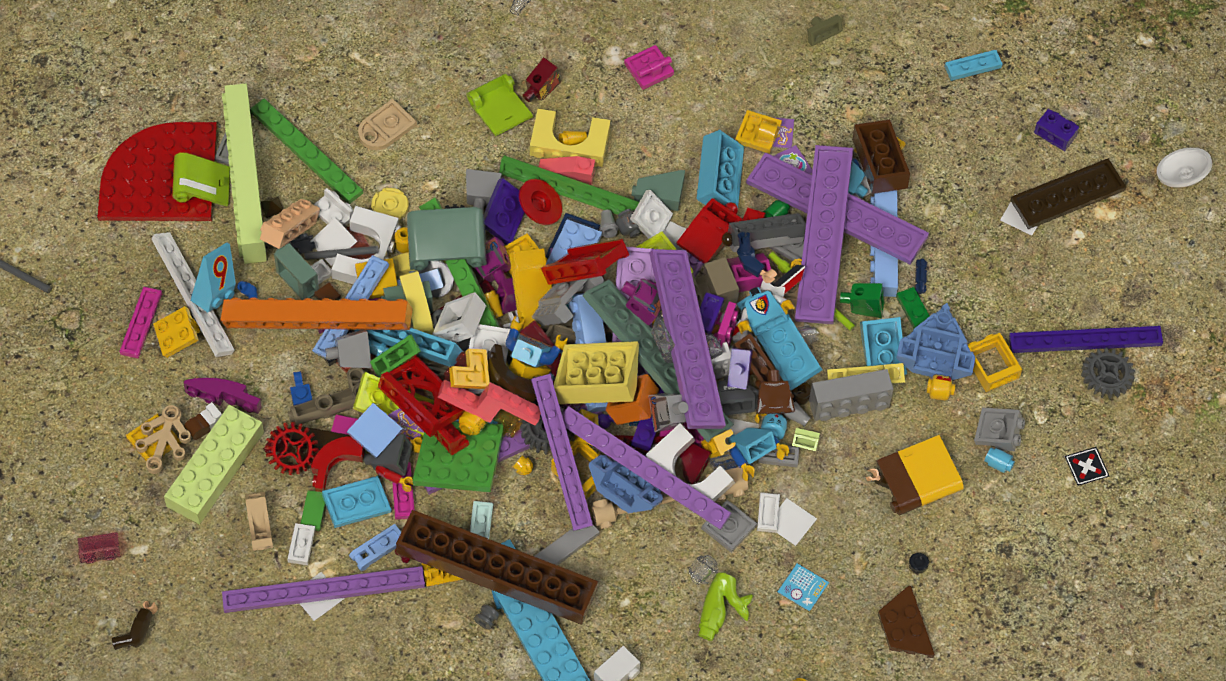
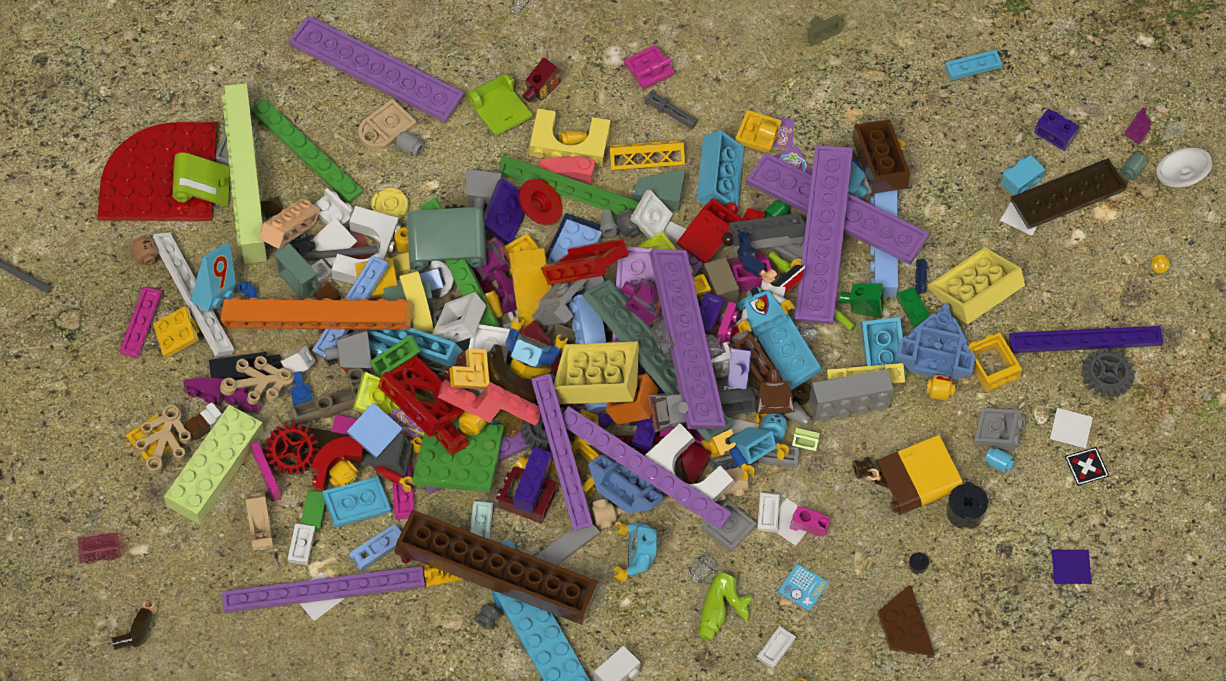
(144, 250): none -> medium nougat head
(226, 367): none -> black hinge
(258, 379): none -> tan plant
(265, 471): none -> dark pink tile
(299, 360): none -> white panel
(343, 473): none -> yellow head
(376, 69): none -> medium lavender plate
(409, 143): none -> light grey brick
(507, 504): none -> dark red window
(532, 480): none -> dark purple brick
(641, 548): none -> medium azure torso
(646, 147): none -> yellow fence
(662, 105): none -> dark grey pin
(701, 285): none -> yellow tile
(776, 647): none -> white tile
(810, 521): none -> dark pink leg
(860, 467): none -> dark brown wheel
(967, 506): none -> black brick
(977, 284): none -> light yellow slope
(1023, 175): none -> medium azure brick
(1071, 428): none -> white sticker
(1071, 566): none -> dark purple sticker
(1133, 166): none -> sand green brick
(1139, 127): none -> magenta slope
(1160, 264): none -> yellow plate

